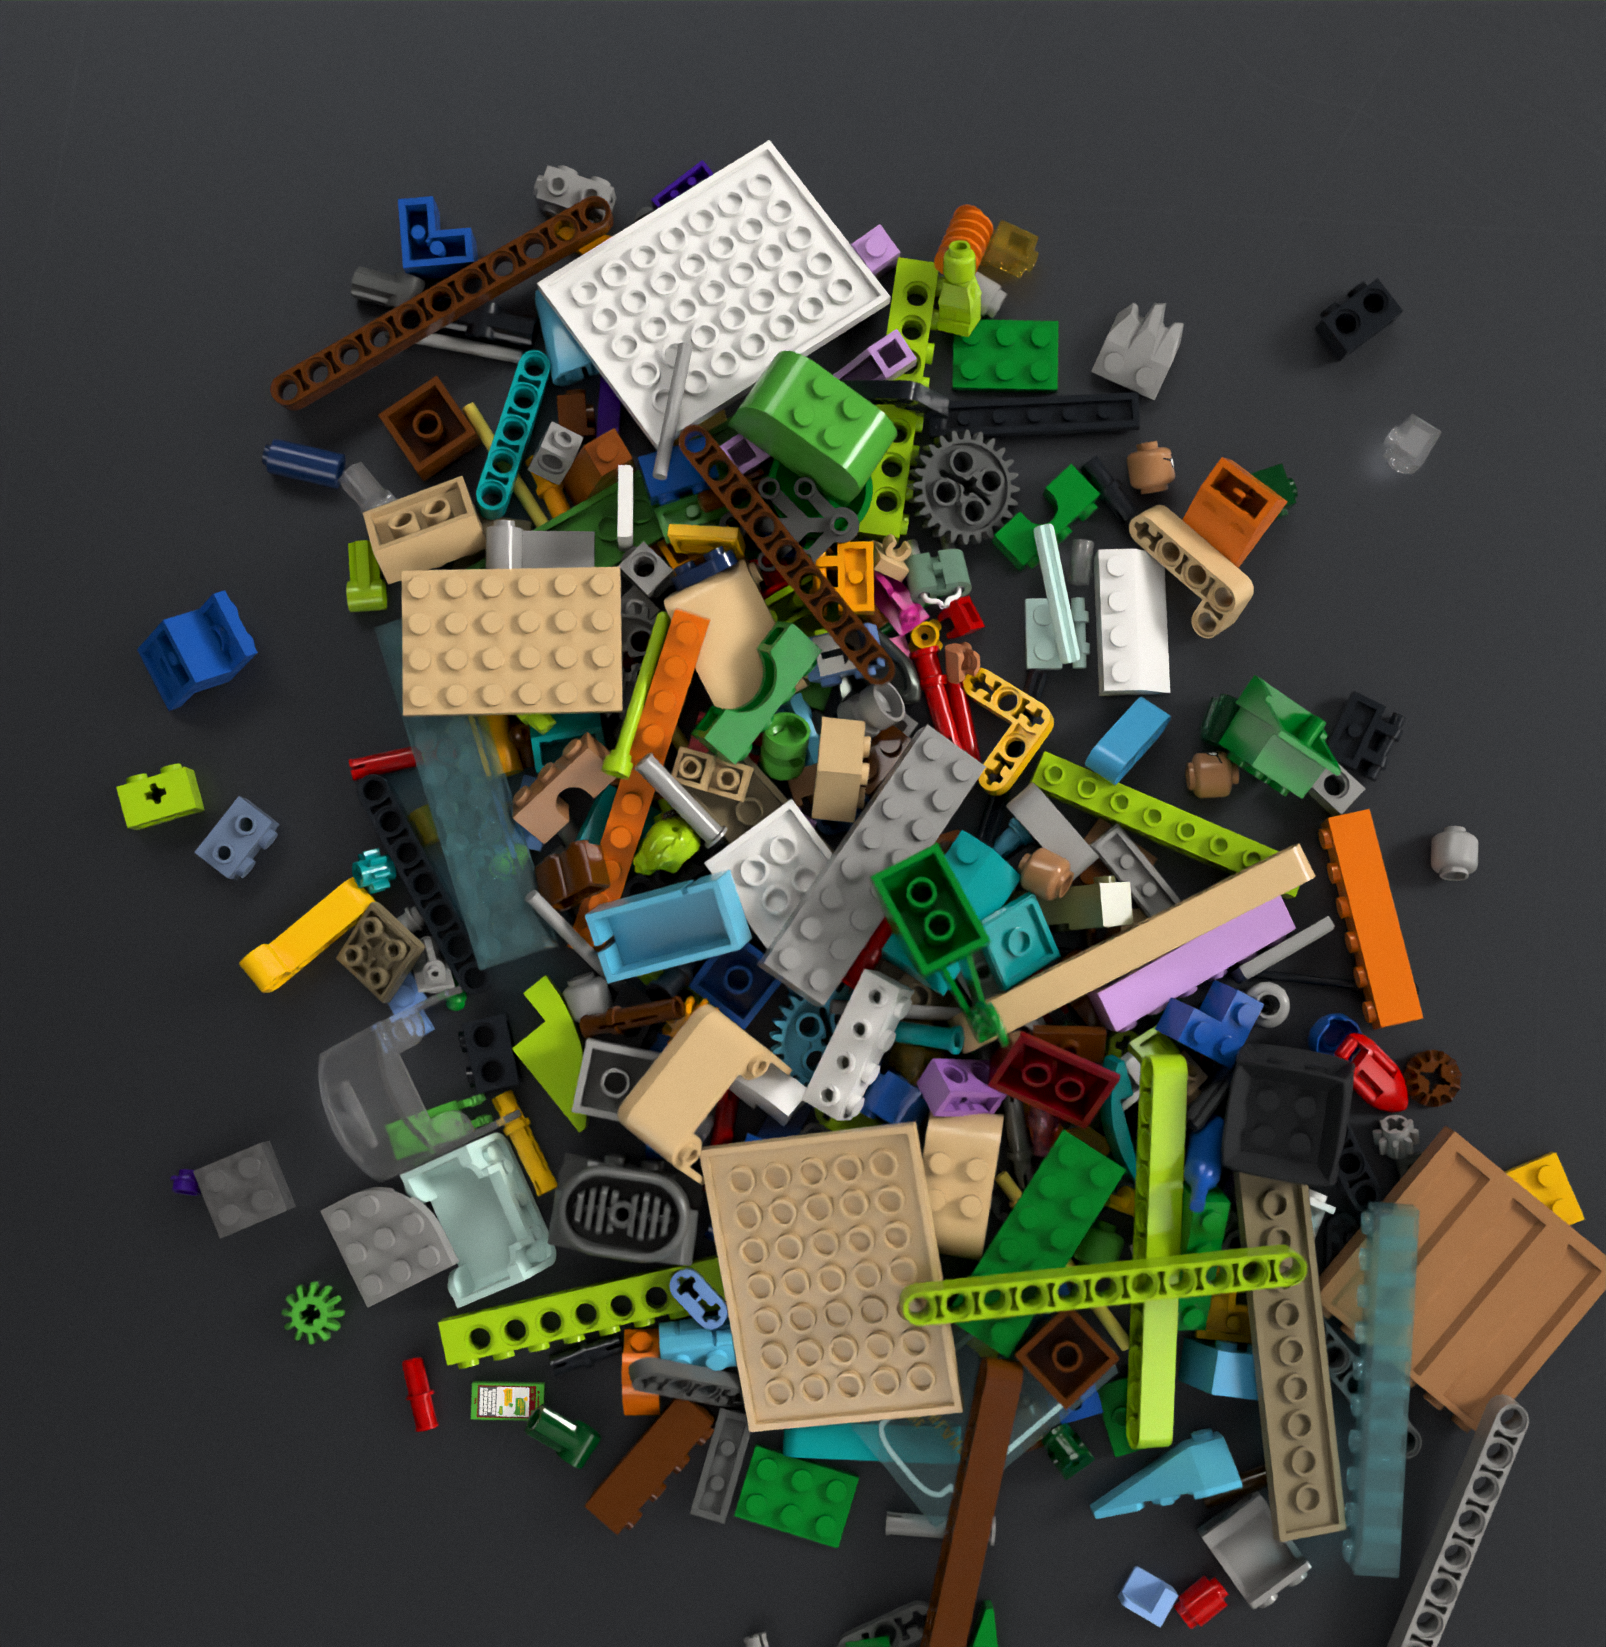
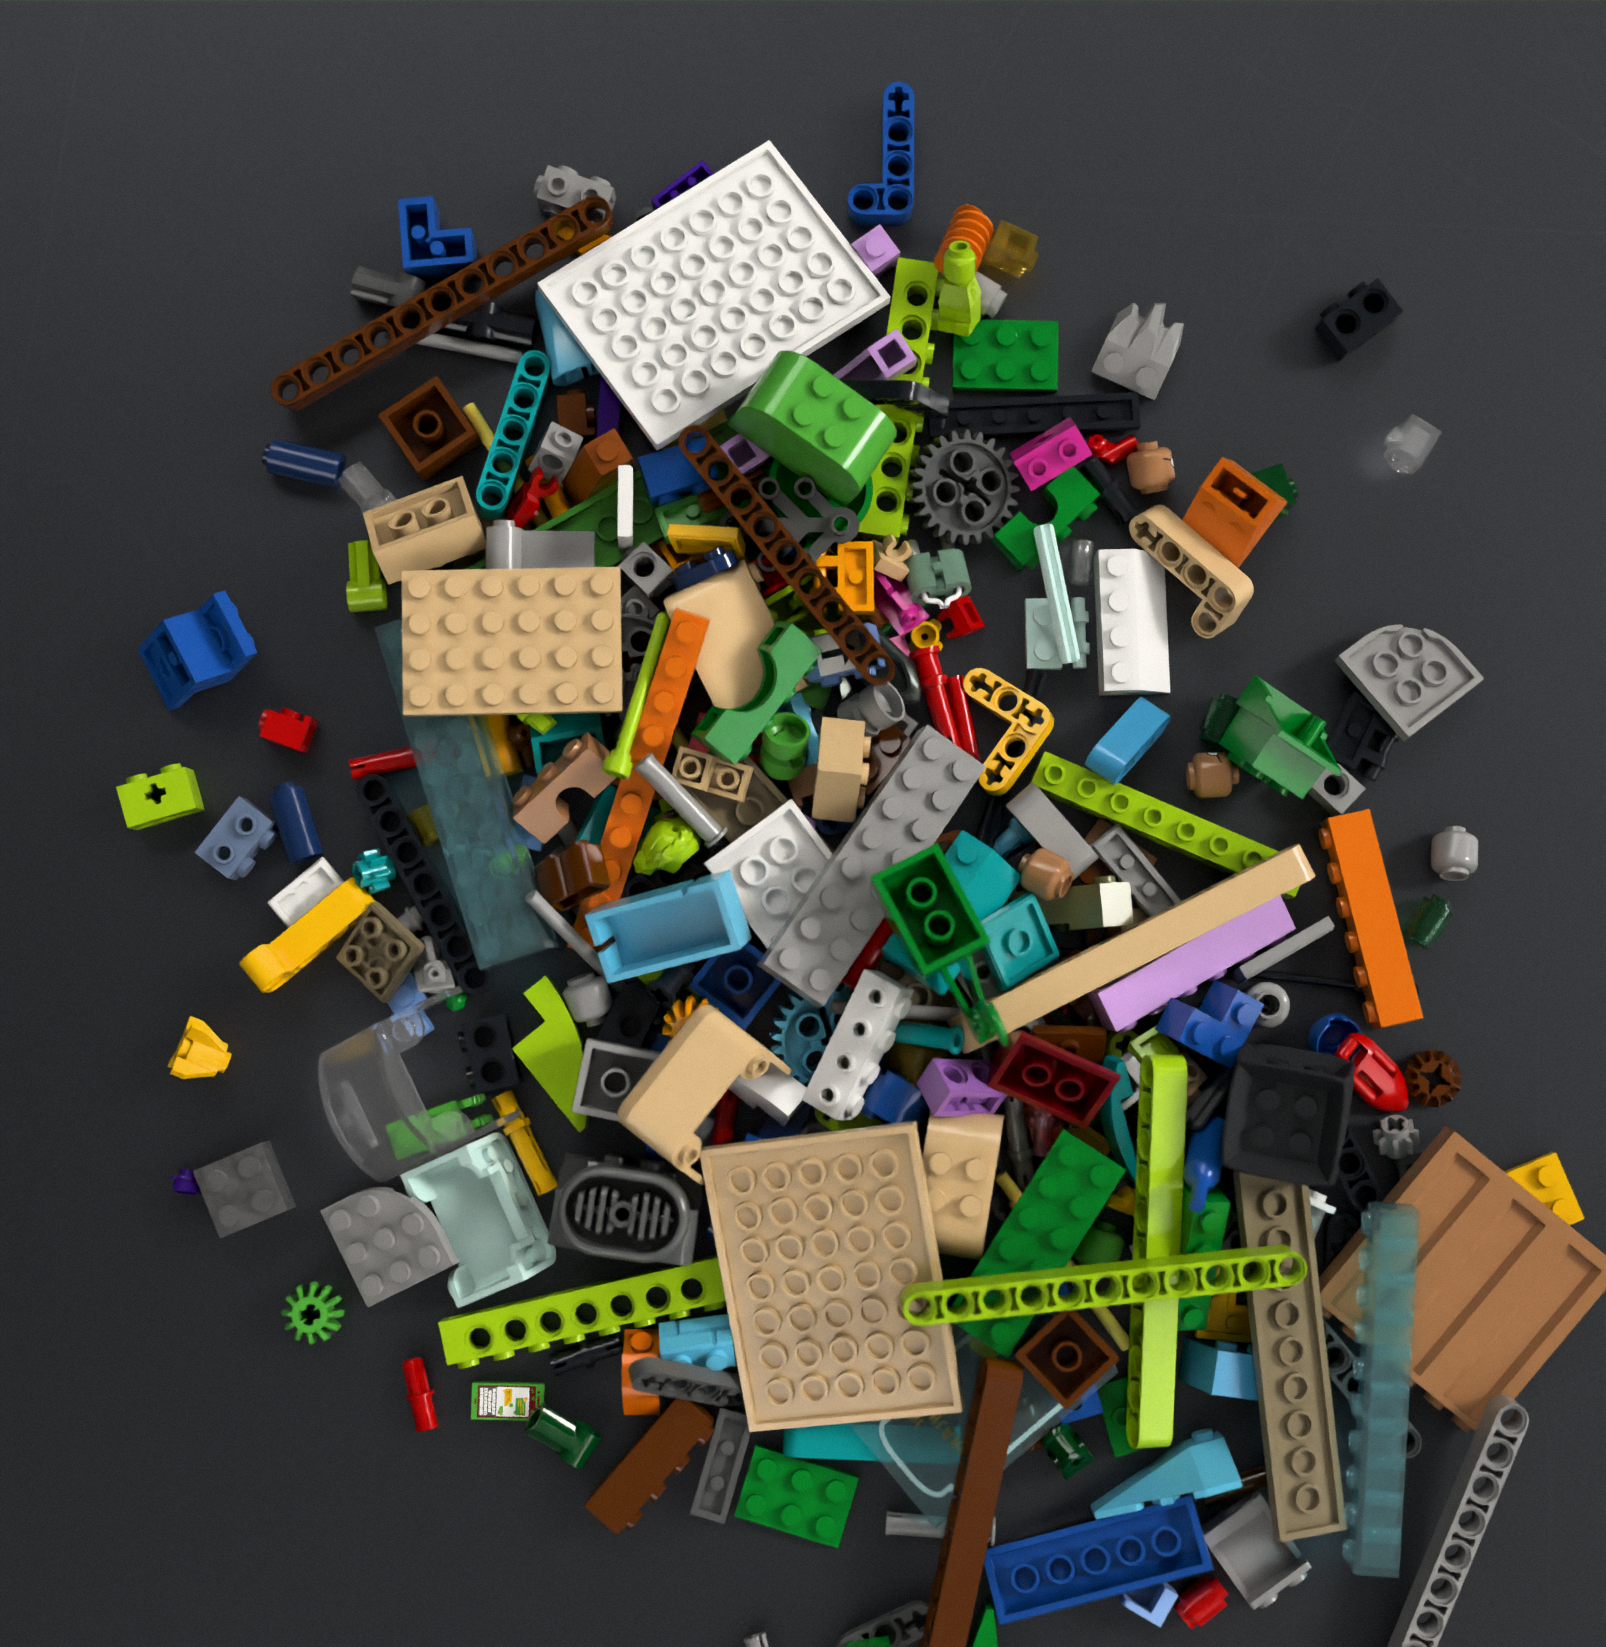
(199, 1052): none -> yellow brick
(287, 729): none -> red brick
(295, 823): none -> dark blue brick
(305, 892): none -> white plate
(526, 503): none -> red plate
(618, 1019): reddish brown pin -> none
(672, 411): light grey bar -> none
(692, 1304): medium blue beam -> none
(893, 154): none -> blue beam
(960, 660): nougat piece -> none
(1050, 453): none -> dark pink brick
(1096, 1560): none -> blue arch
(1111, 452): none -> red arm
(1408, 675): none -> light grey plate
(1428, 921): none -> clear green brick

